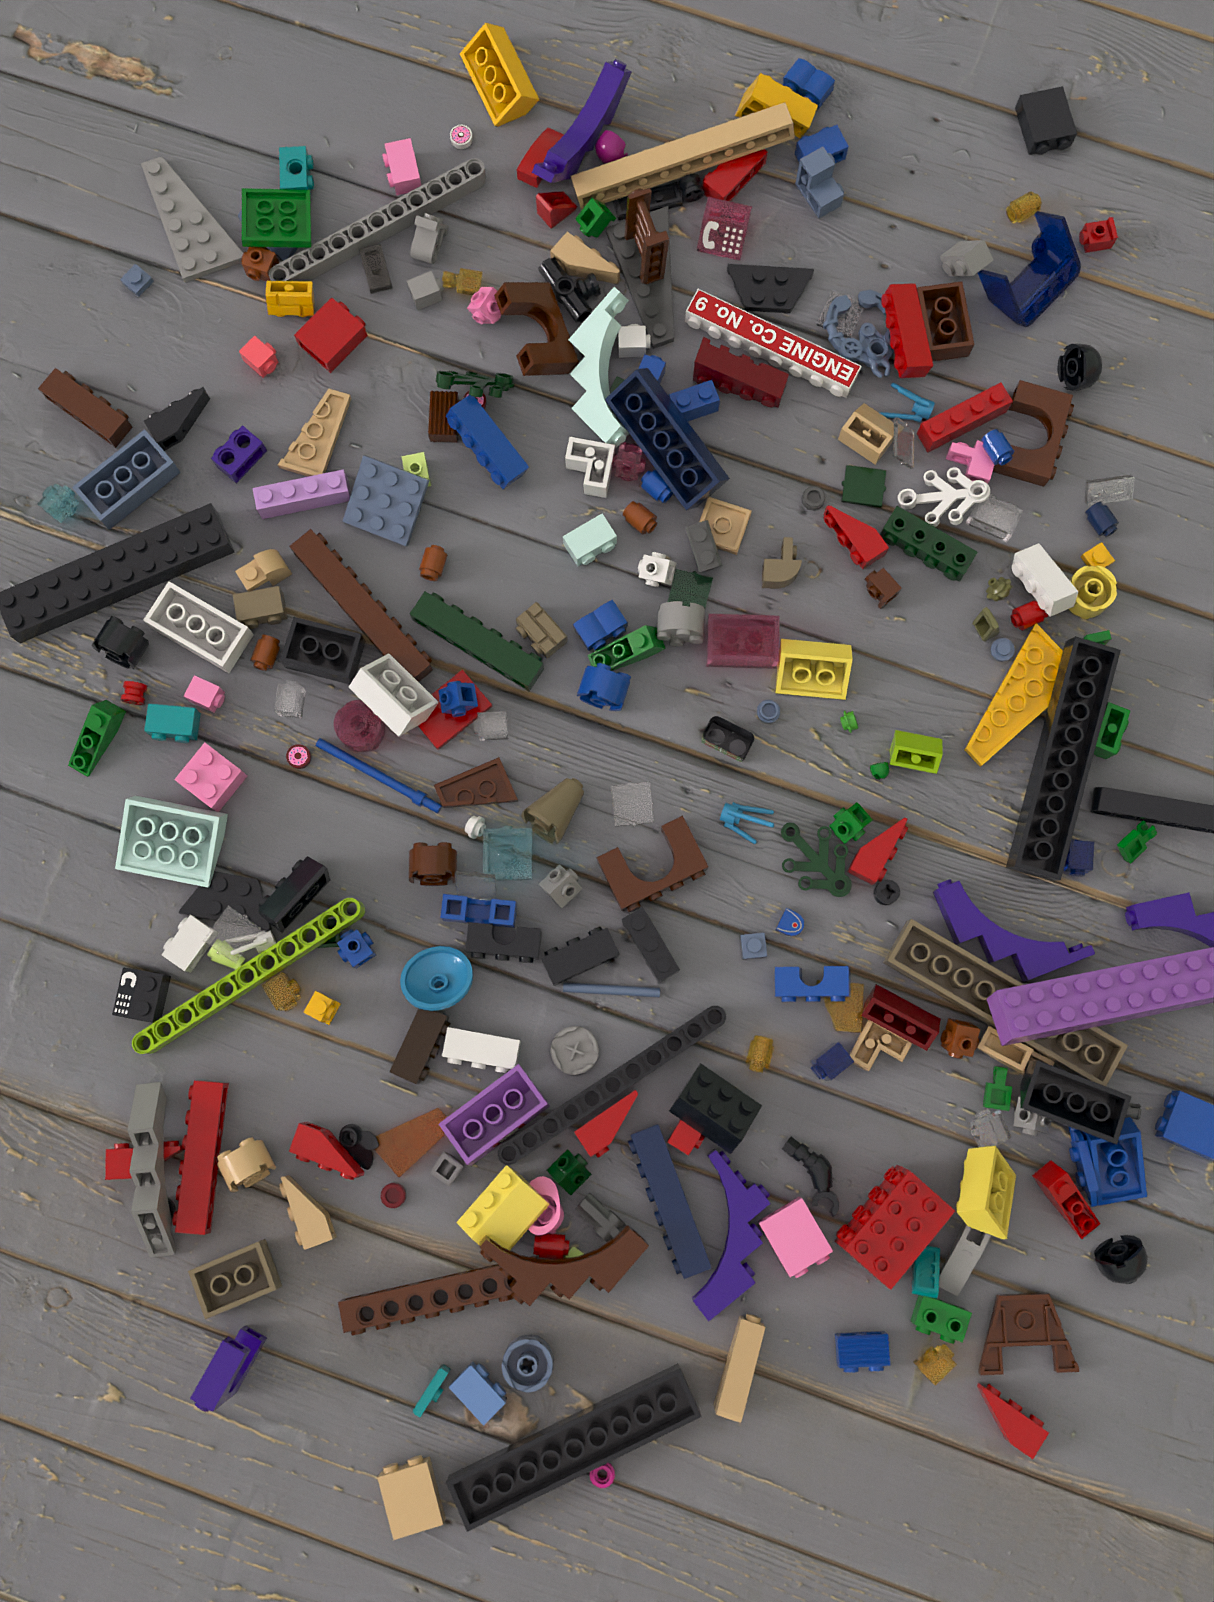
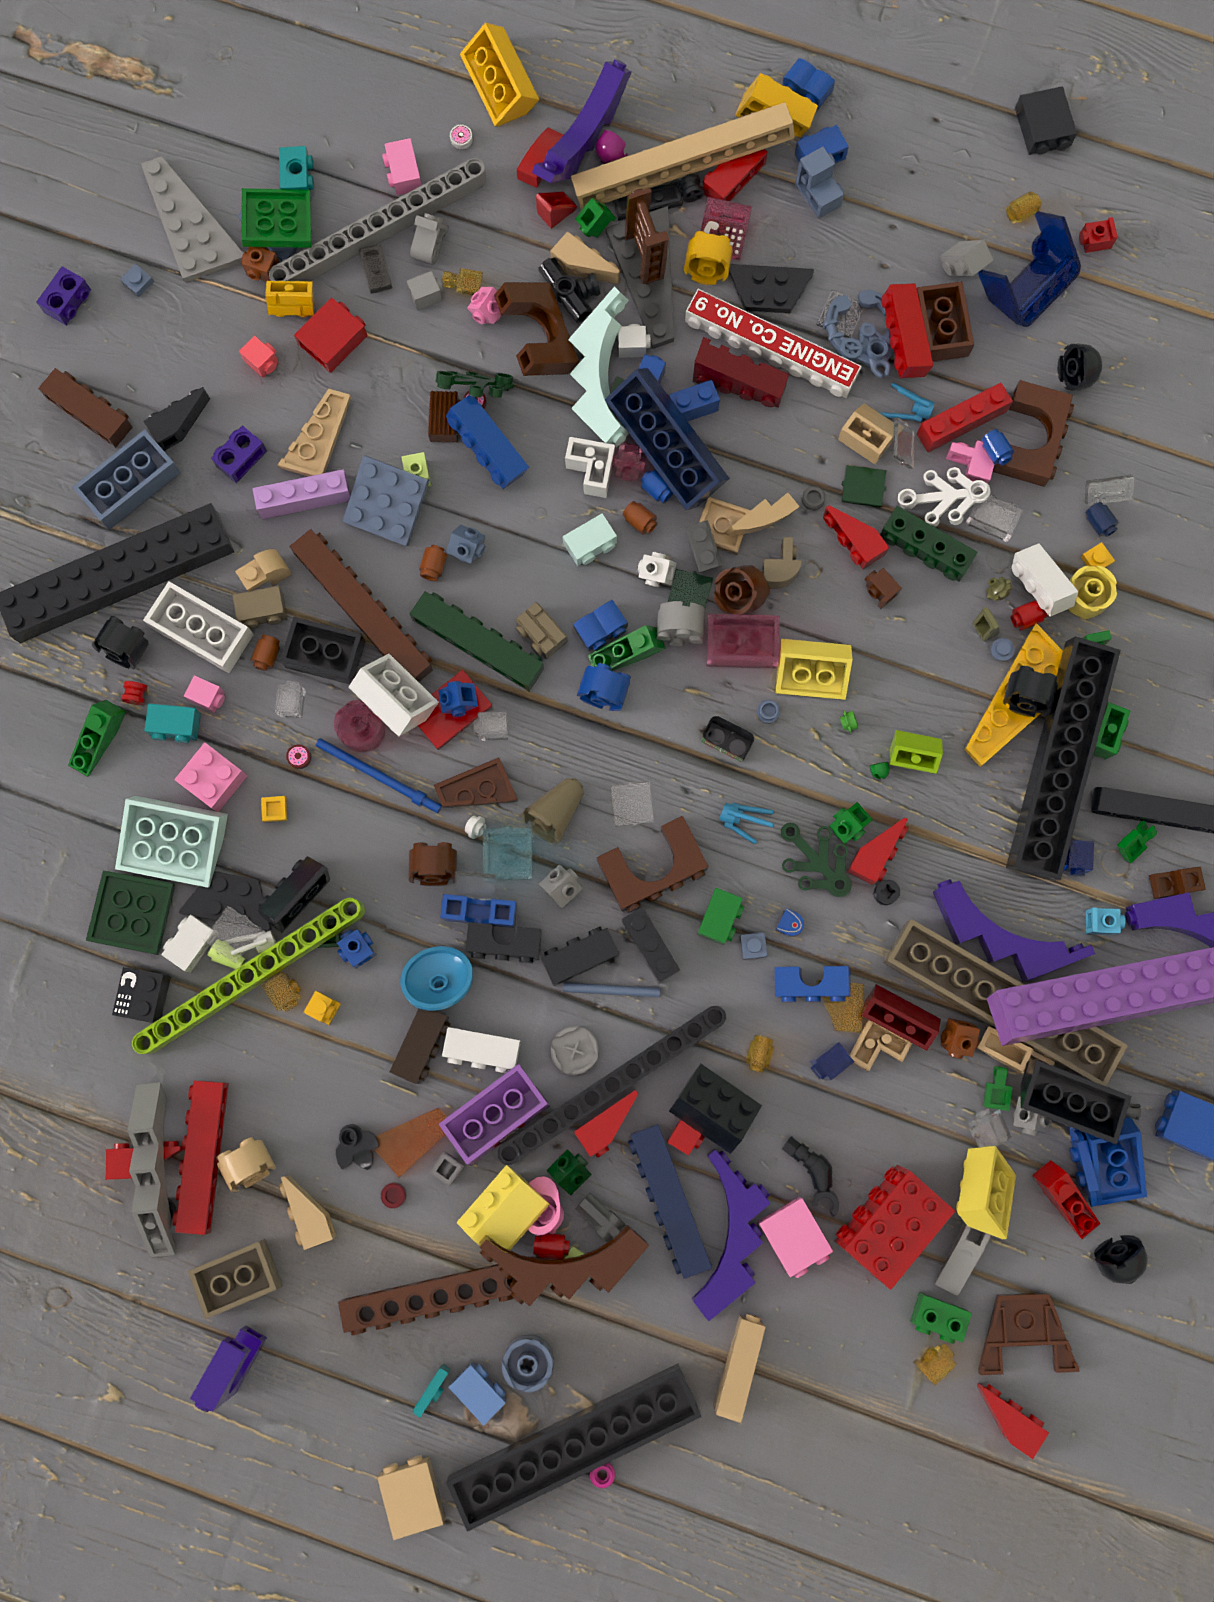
(58, 293): none -> dark purple brick
(58, 502): clear light blue brick -> none
(130, 912): none -> dark green plate
(274, 809): none -> yellow plate
(322, 1147): red slope -> none
(466, 544): none -> sand blue brick
(708, 258): none -> yellow brick
(720, 917): none -> green brick
(741, 589): none -> reddish brown brick
(764, 516): none -> tan slope
(862, 1350): blue brick -> none
(926, 1273): teal plate -> none
(1031, 692): none -> black brick
(1096, 921): none -> medium azure brick
(1177, 882): none -> reddish brown slope

